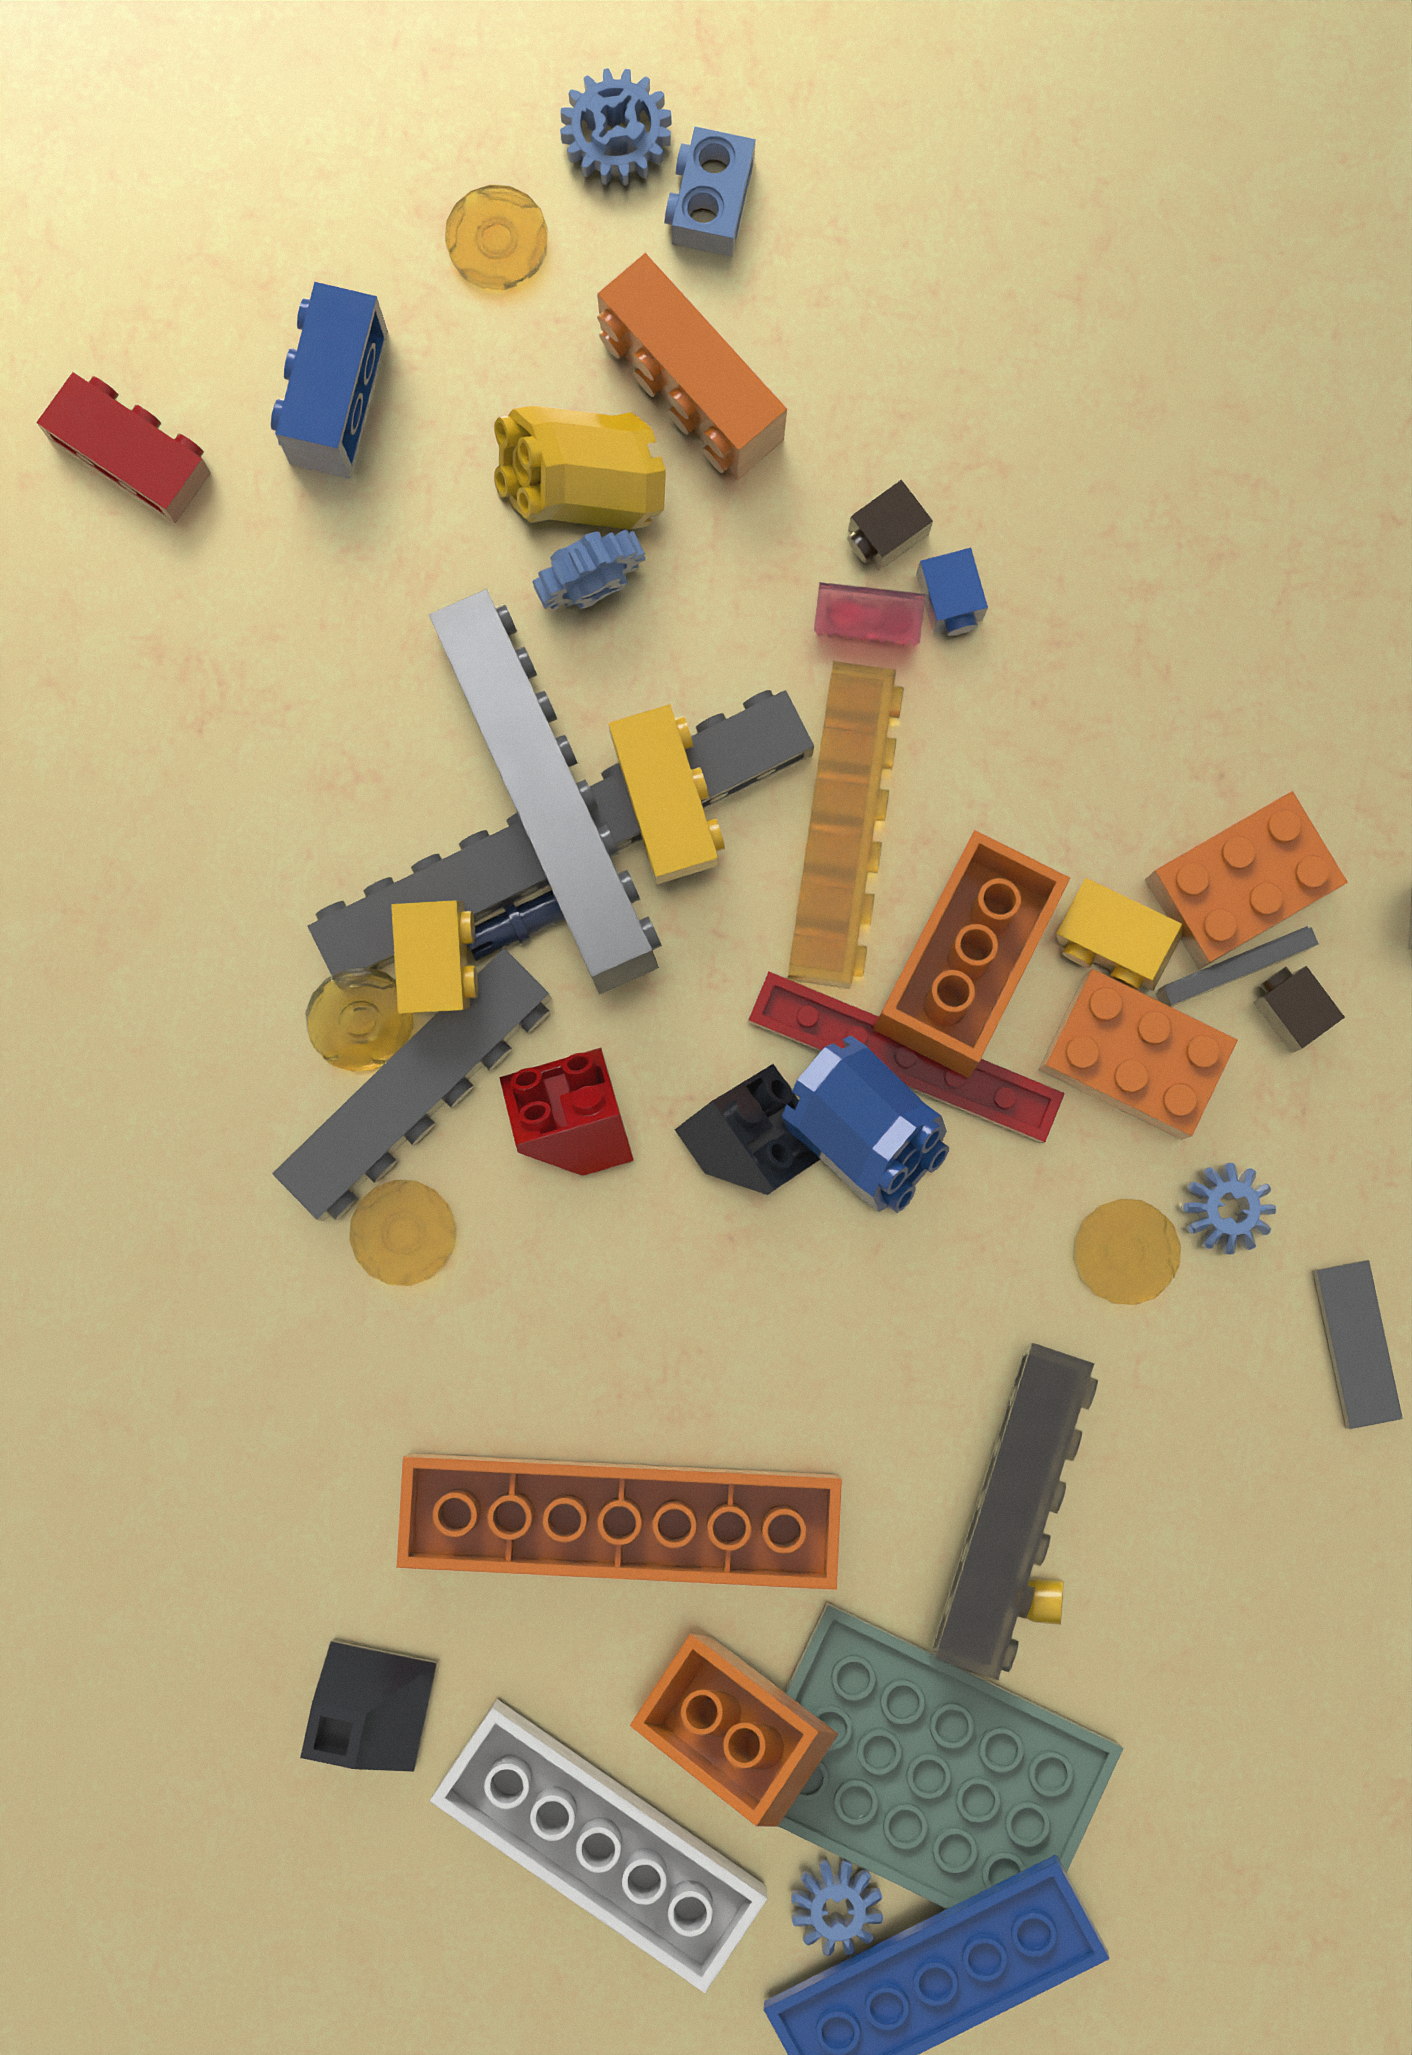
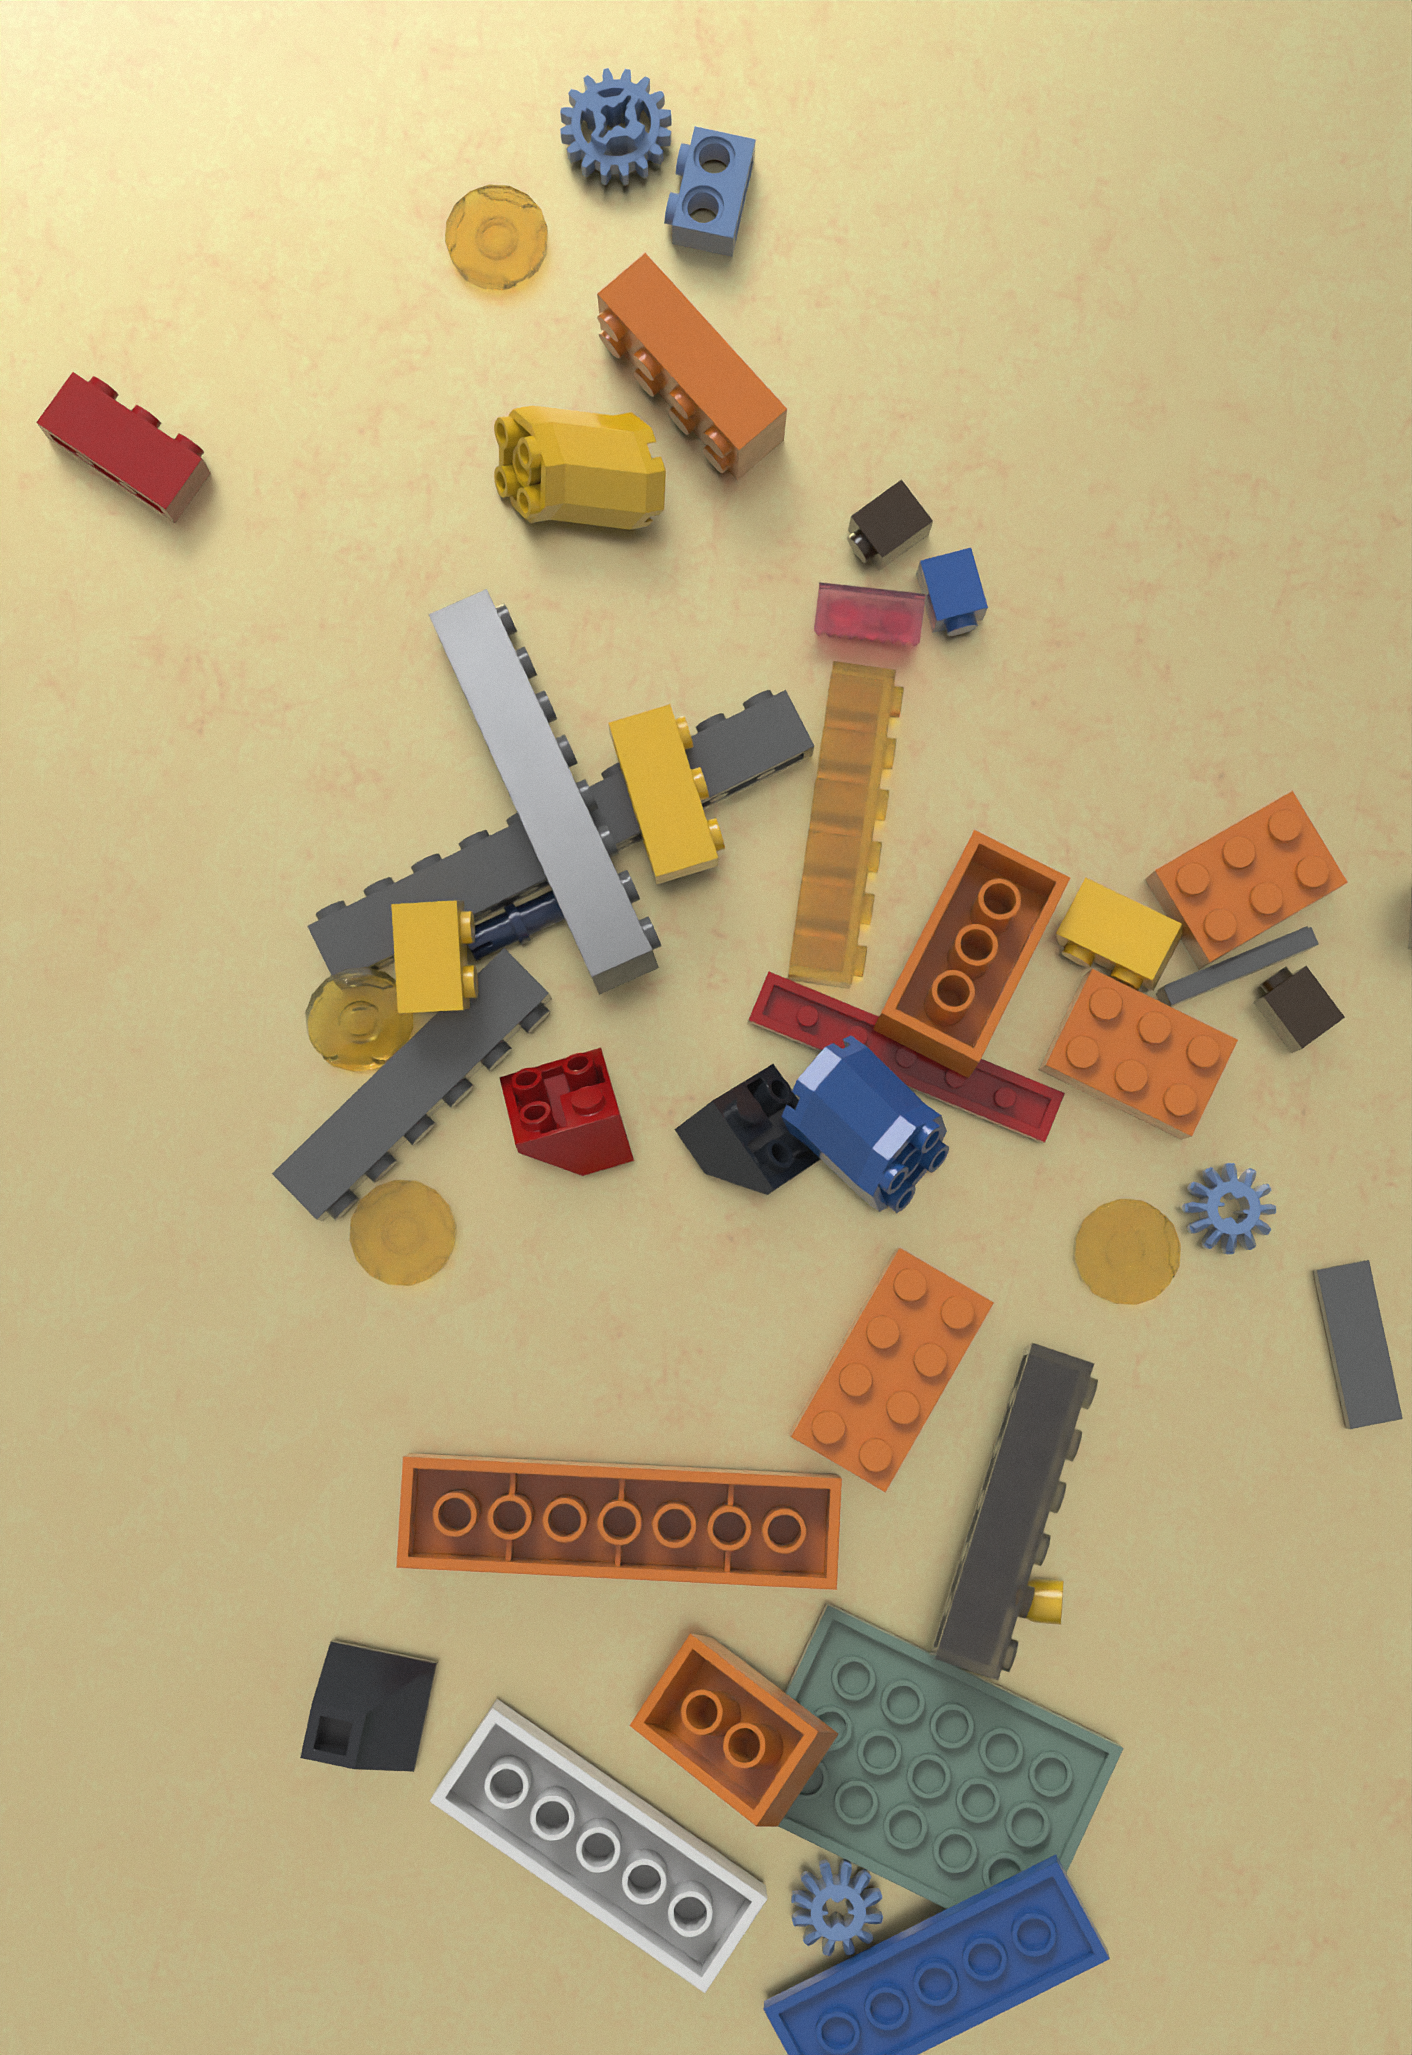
(330, 379): blue brick -> none
(589, 569): medium blue gear -> none
(891, 1369): none -> orange brick

